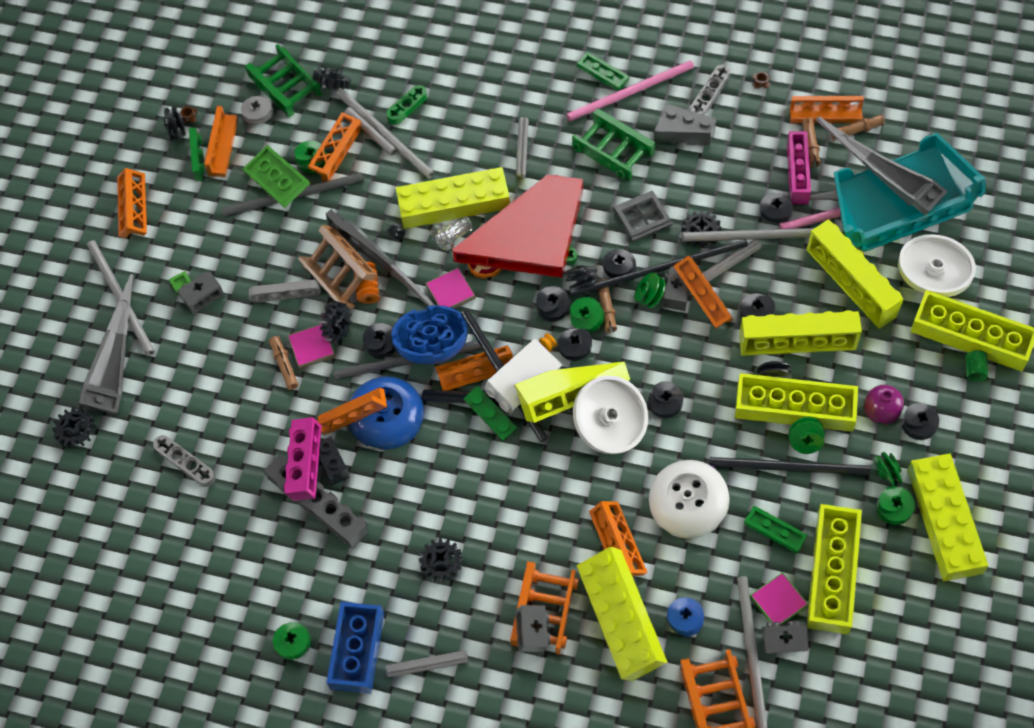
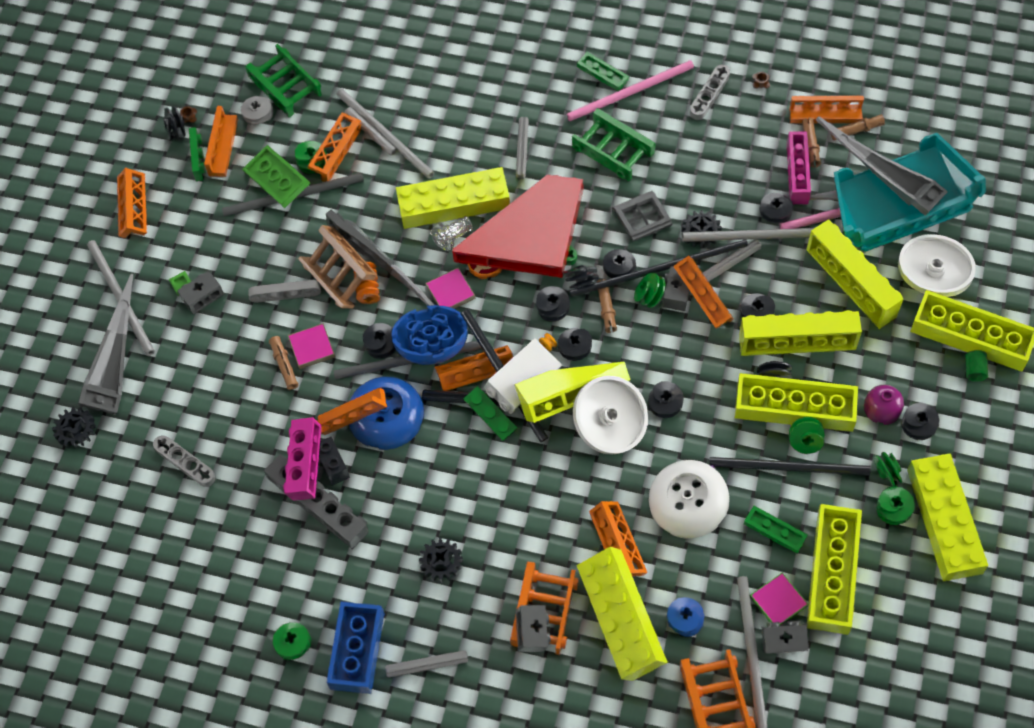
(331, 79): black gear -> none
(335, 321): black gear -> none
(396, 231): black bush -> none
(406, 111): green beam -> none
(586, 314): green piece -> none
(684, 127): wedge -> none

